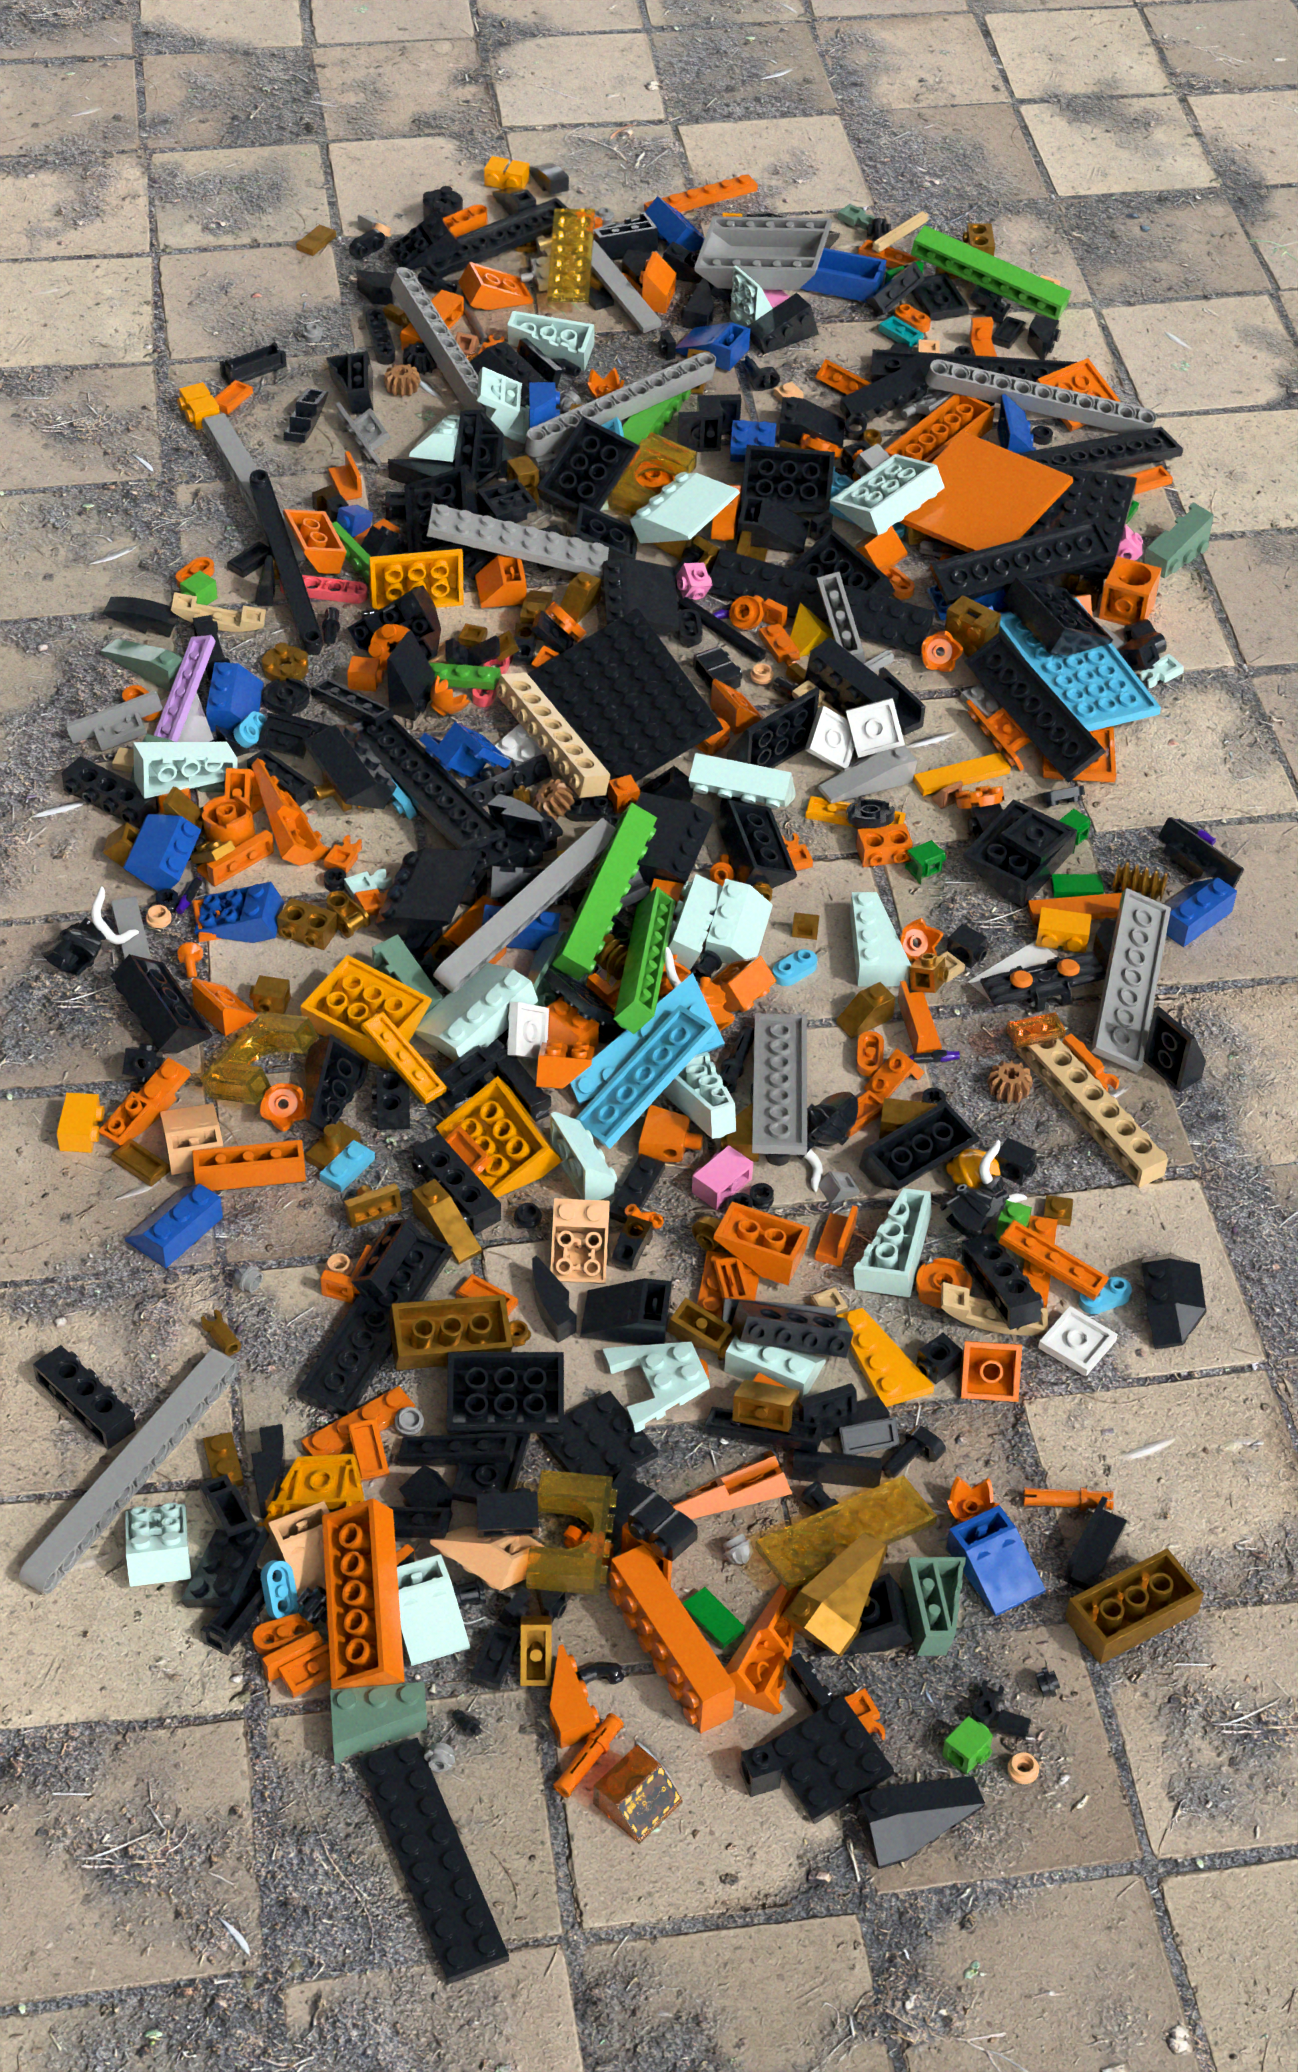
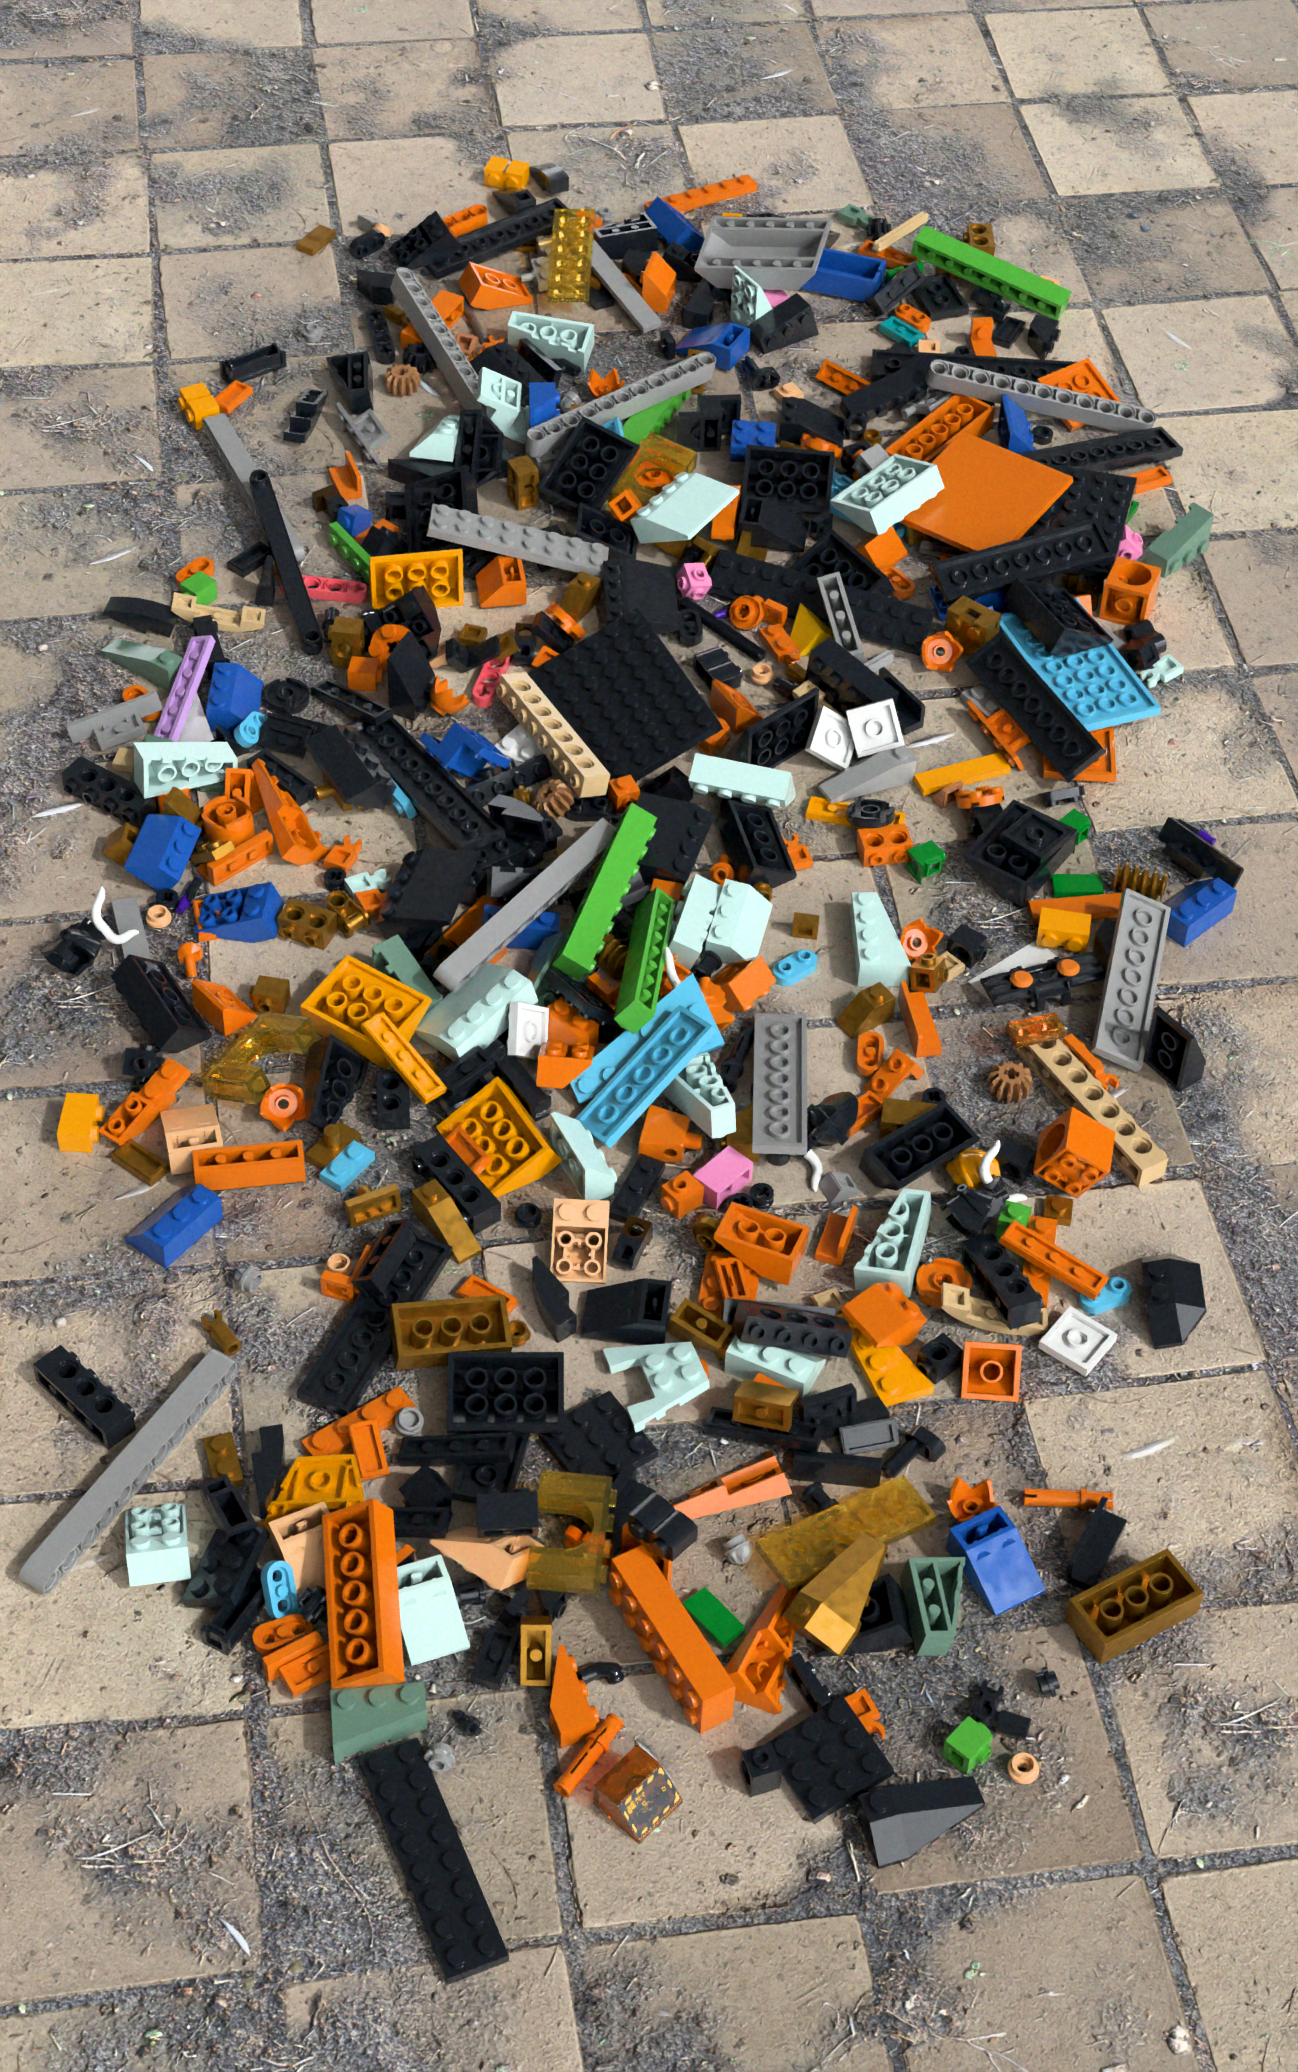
(294, 662): pearl gold plate -> none
(317, 539): orange slope -> none
(347, 640): none -> pearl gold brick
(436, 283): black axle -> none
(443, 201): black brick -> none
(467, 676): bright green plate -> none
(506, 501): black bracket -> none
(533, 604): pearl gold slope -> none
(625, 506): none -> orange brick
(656, 1219): orange arm -> none
(681, 1194): none -> orange brick
(885, 1315): none -> orange slope
(935, 1056): black piece -> none
(1074, 1152): none -> orange brick

